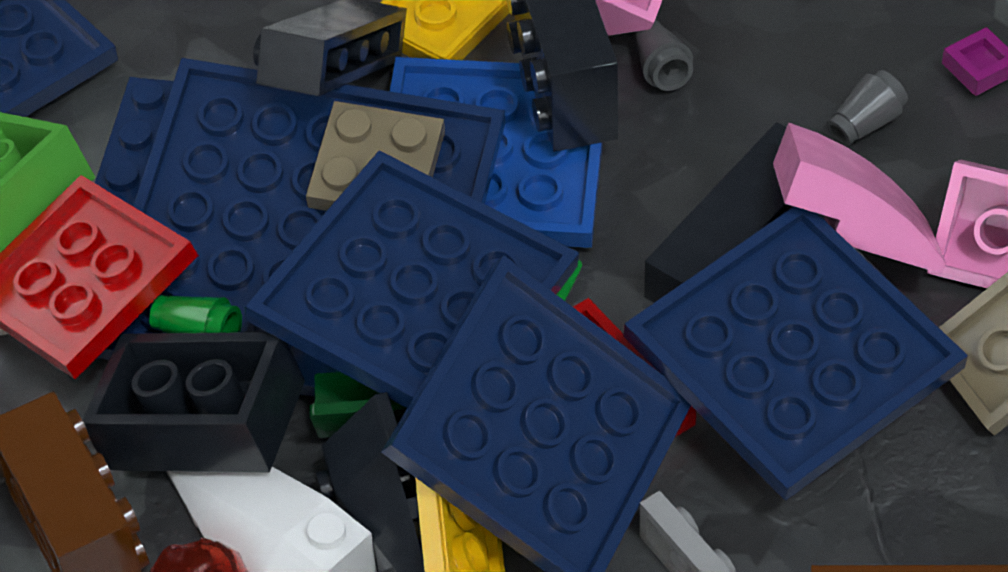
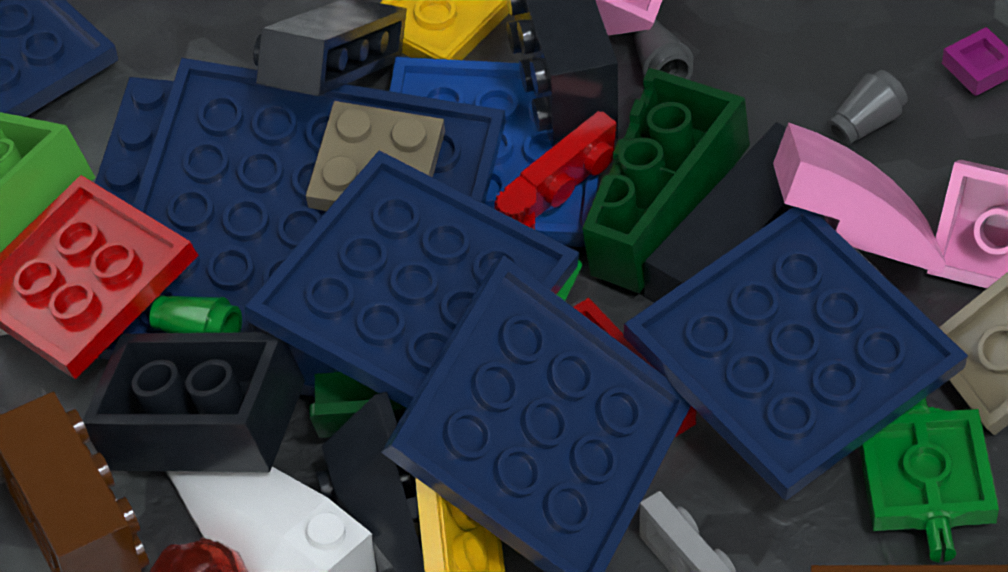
(558, 171): none -> red hinge
(671, 158): none -> dark green wedge
(930, 475): none -> green plate

